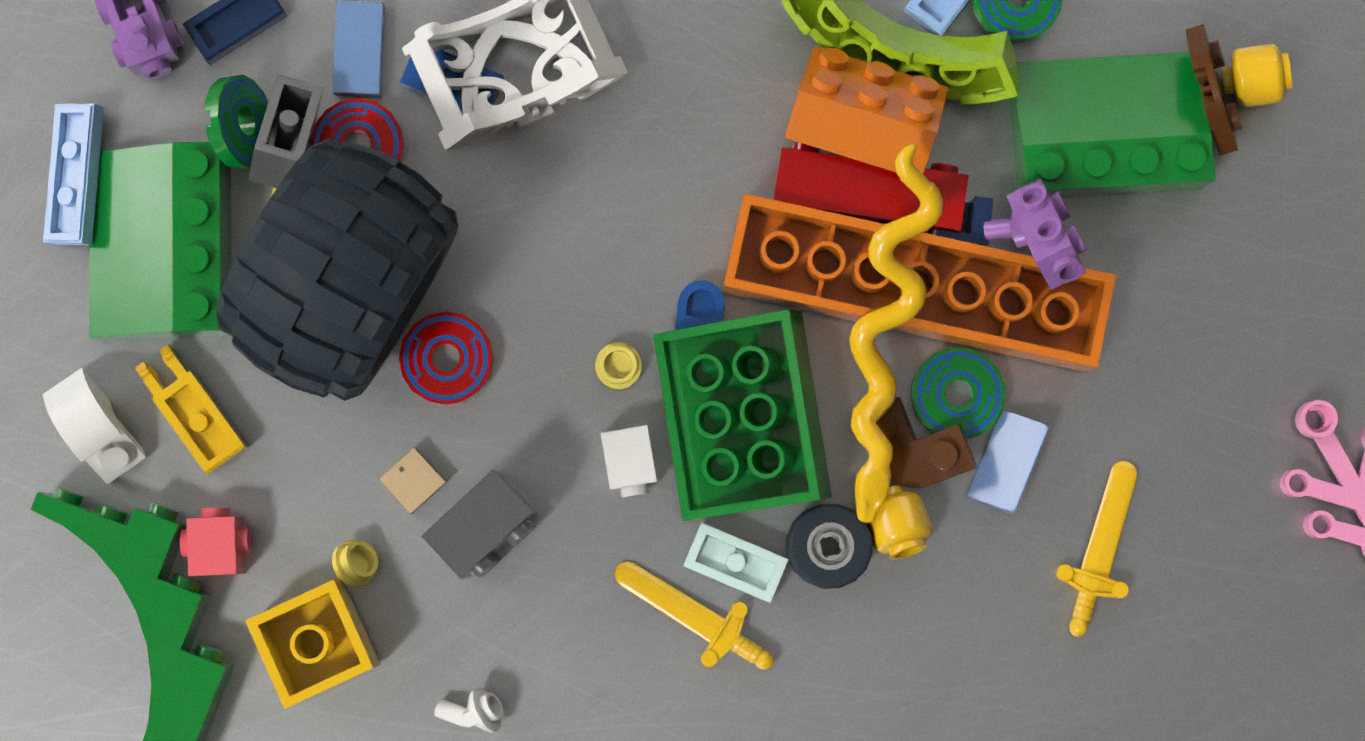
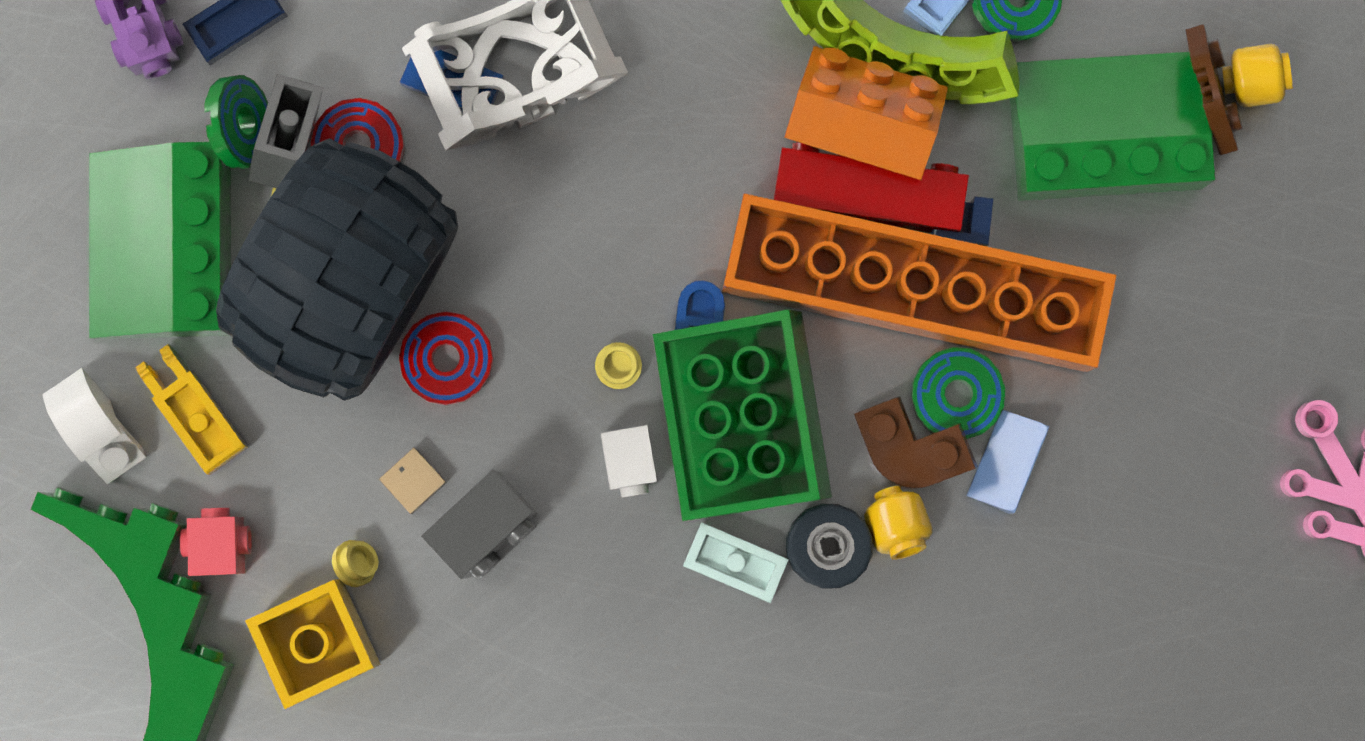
(73, 174): light blue tile -> none
(358, 48): medium blue tile -> none
(482, 711): white plate -> none
(718, 631): yellow sword -> none
(875, 476): yellow animal -> none
(1039, 224): medium lavender brick -> none
(1093, 577): yellow sword -> none

